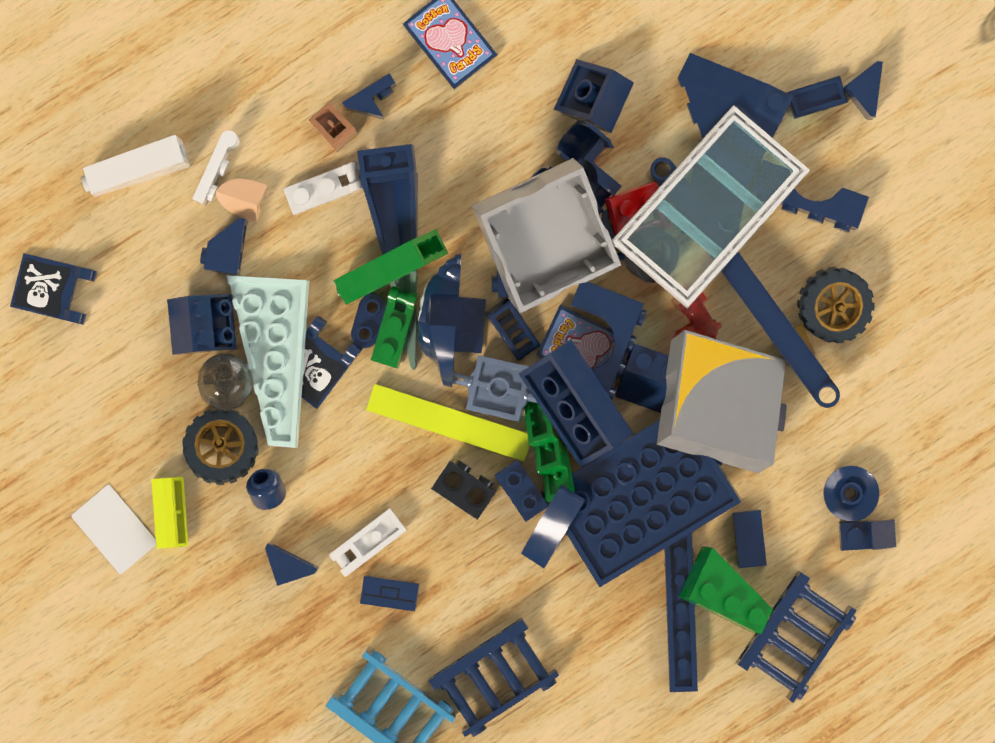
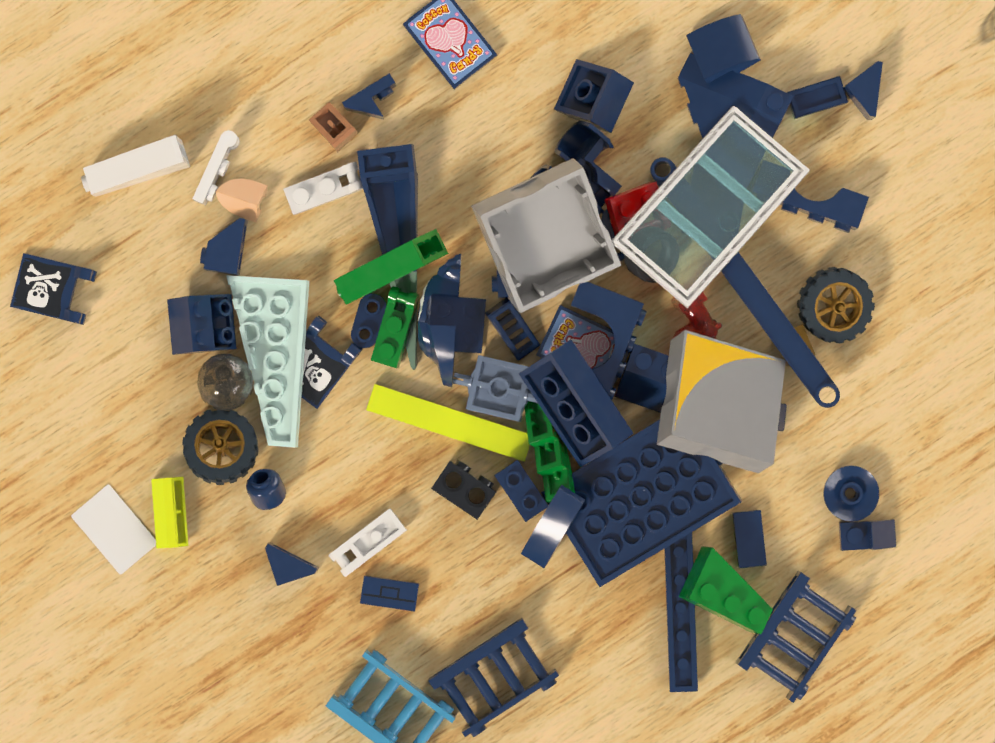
(723, 47): none -> dark blue slope

